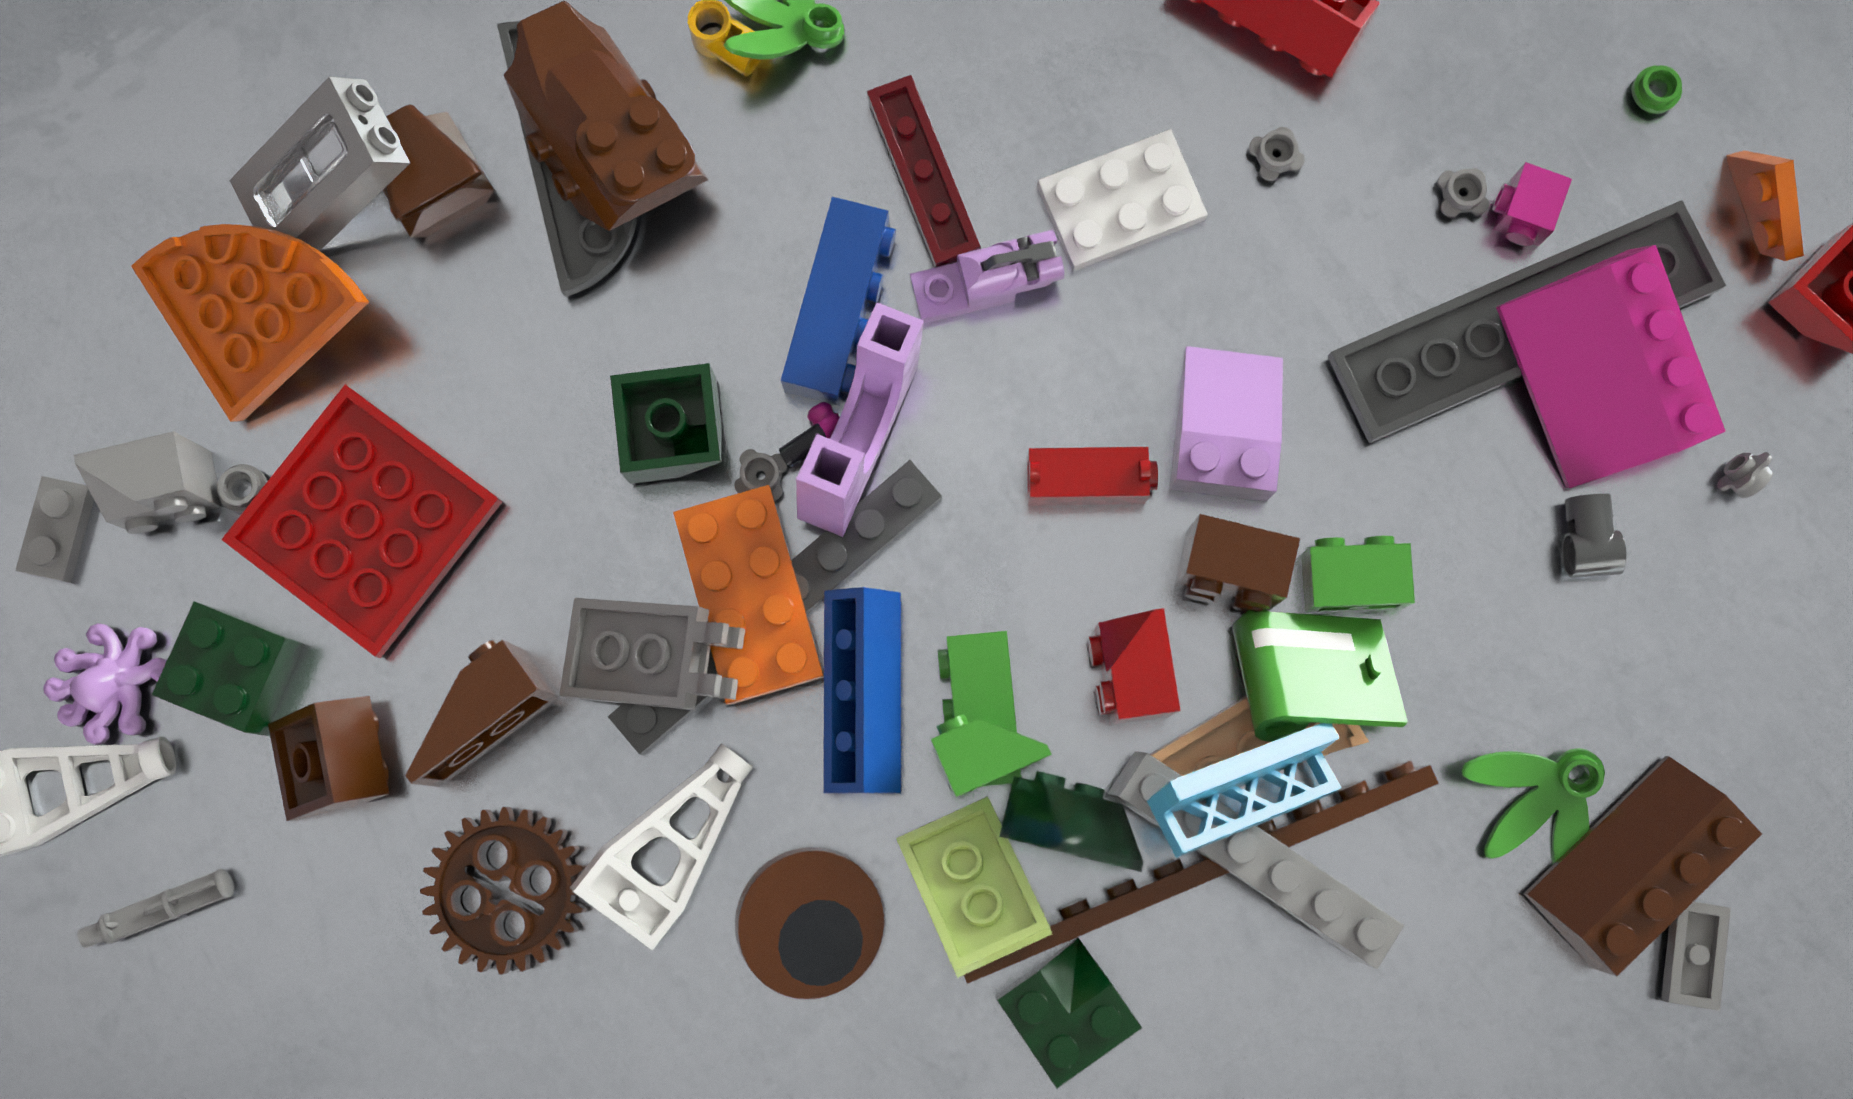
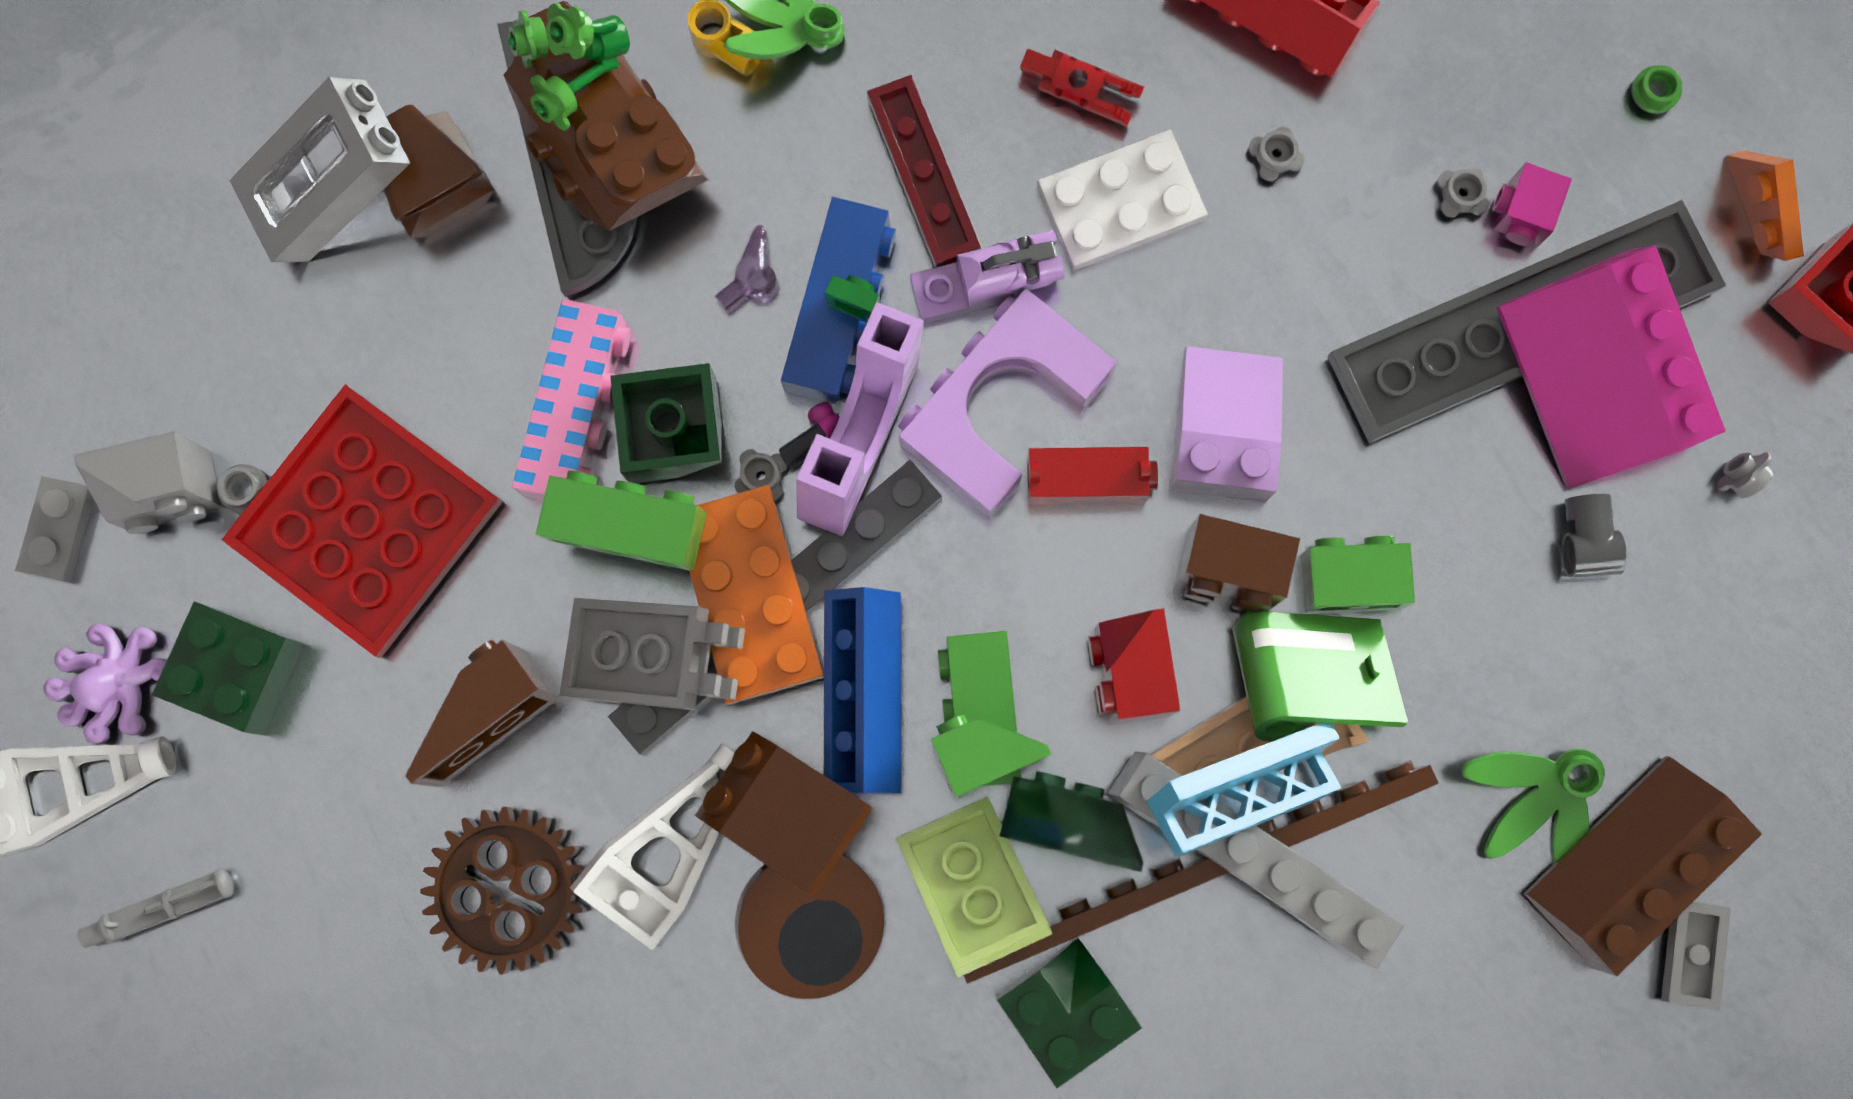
(247, 306): orange plate -> none
(328, 757): reddish brown slope -> none
(570, 33): none -> bright green plant
(571, 396): none -> bright pink brick
(622, 520): none -> bright green brick
(752, 274): none -> clear purple animal
(783, 812): none -> reddish brown slope
(852, 296): none -> green plate
(1025, 338): none -> lavender arch
(1062, 69): none -> red hinge

